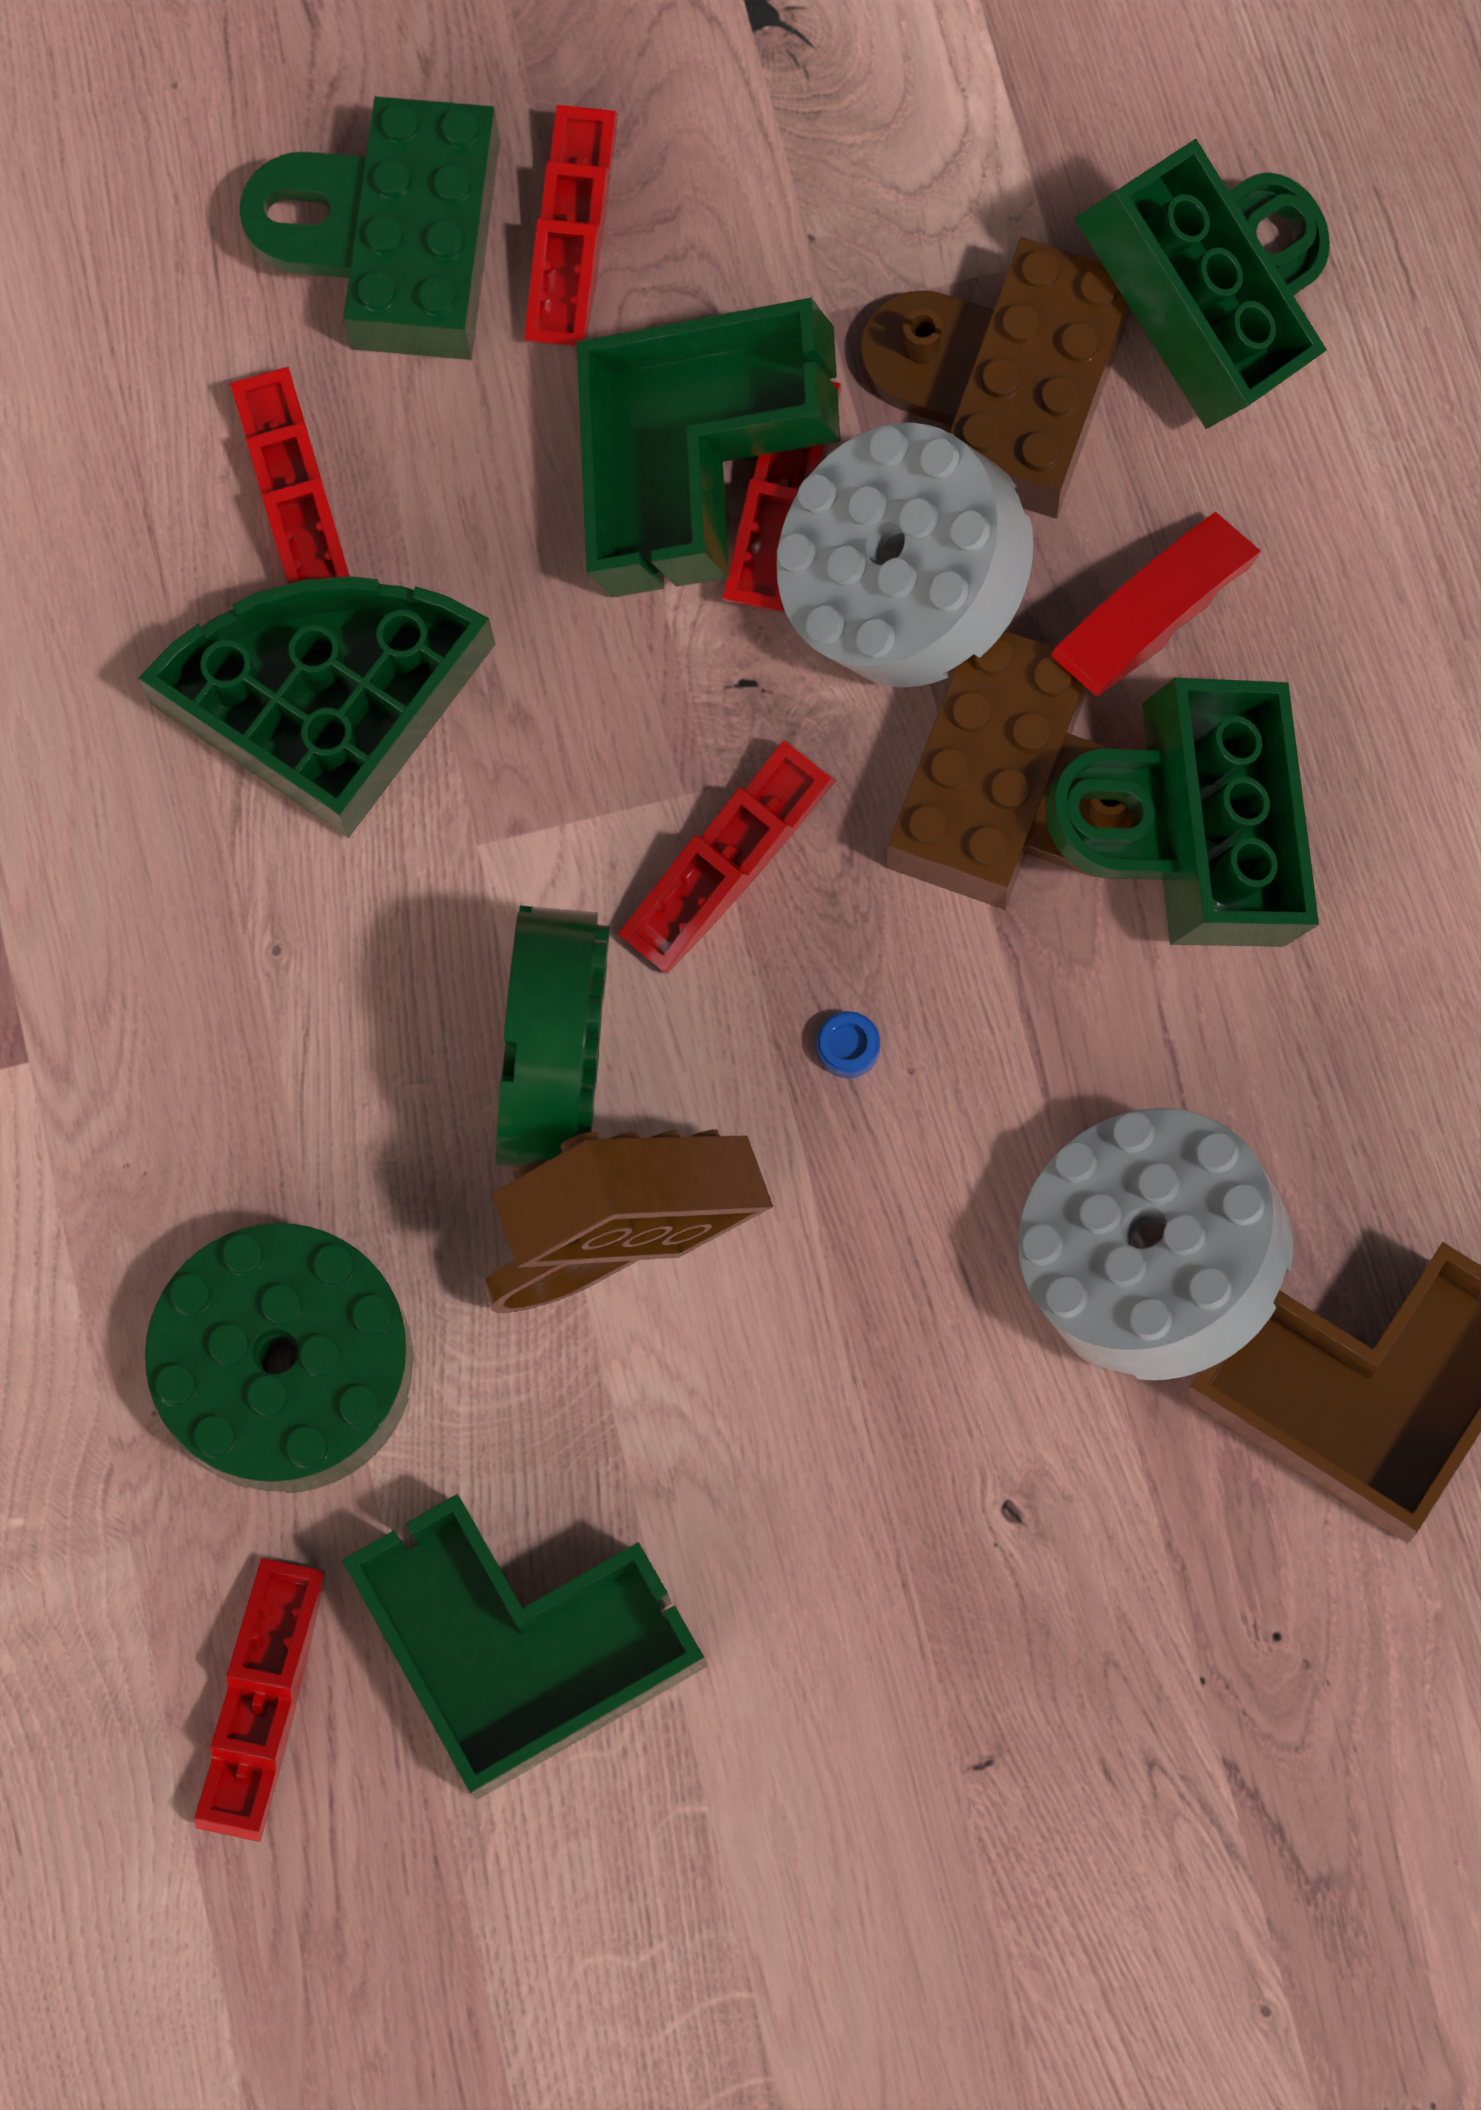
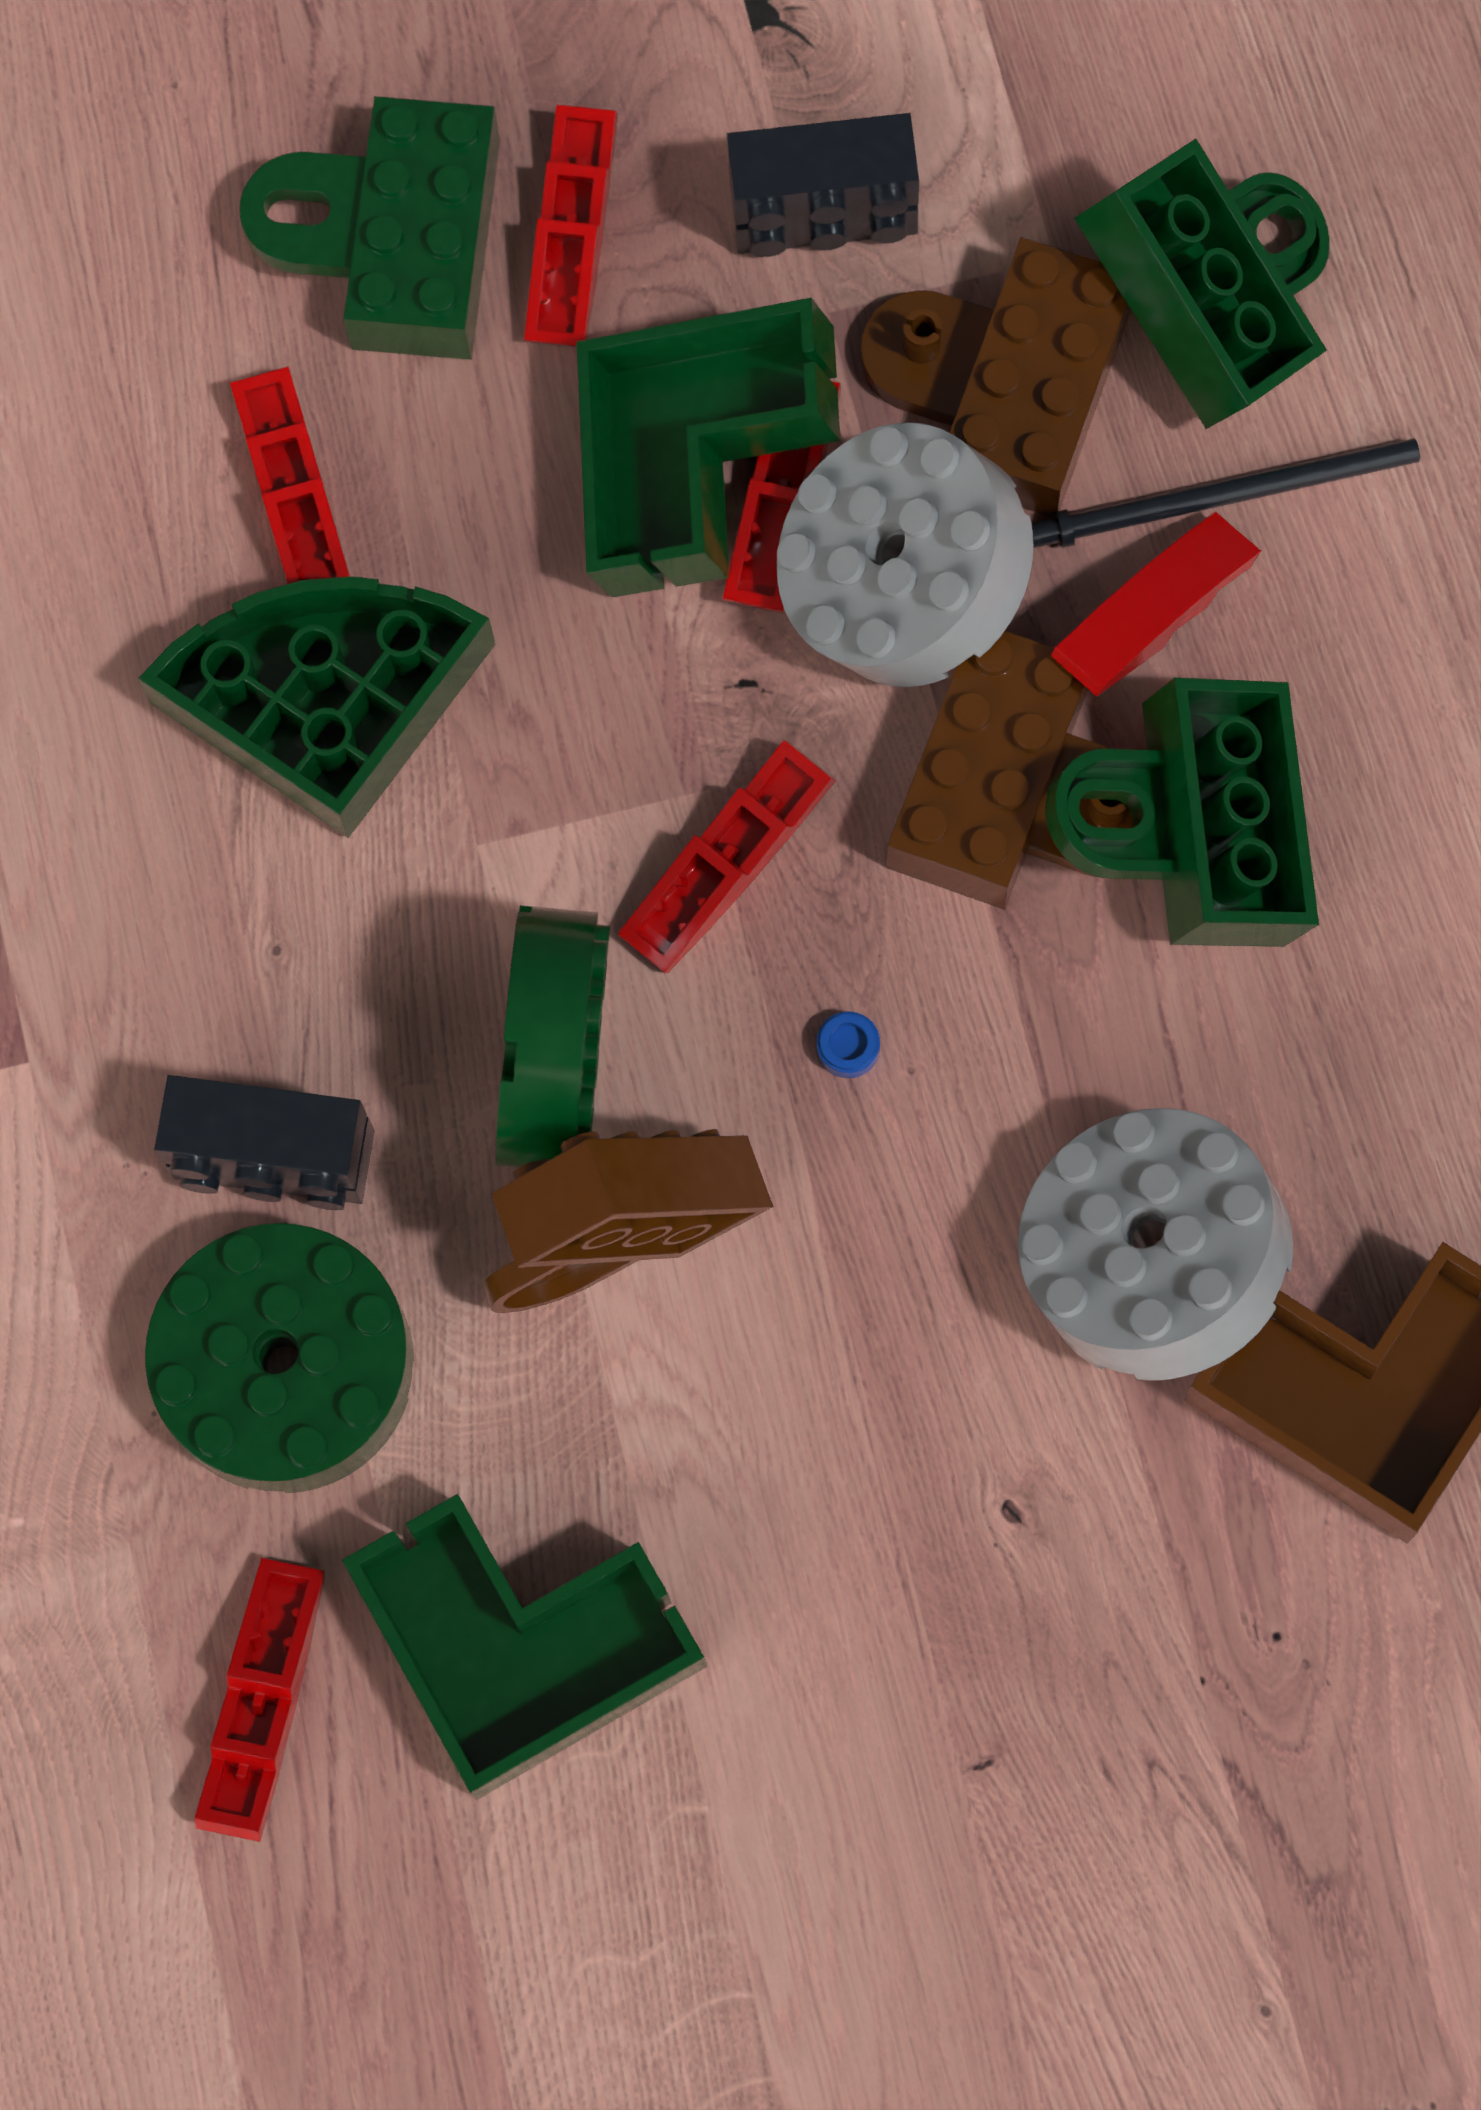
(264, 1141): none -> black piece
(824, 184): none -> black piece
(1067, 527): none -> black bar

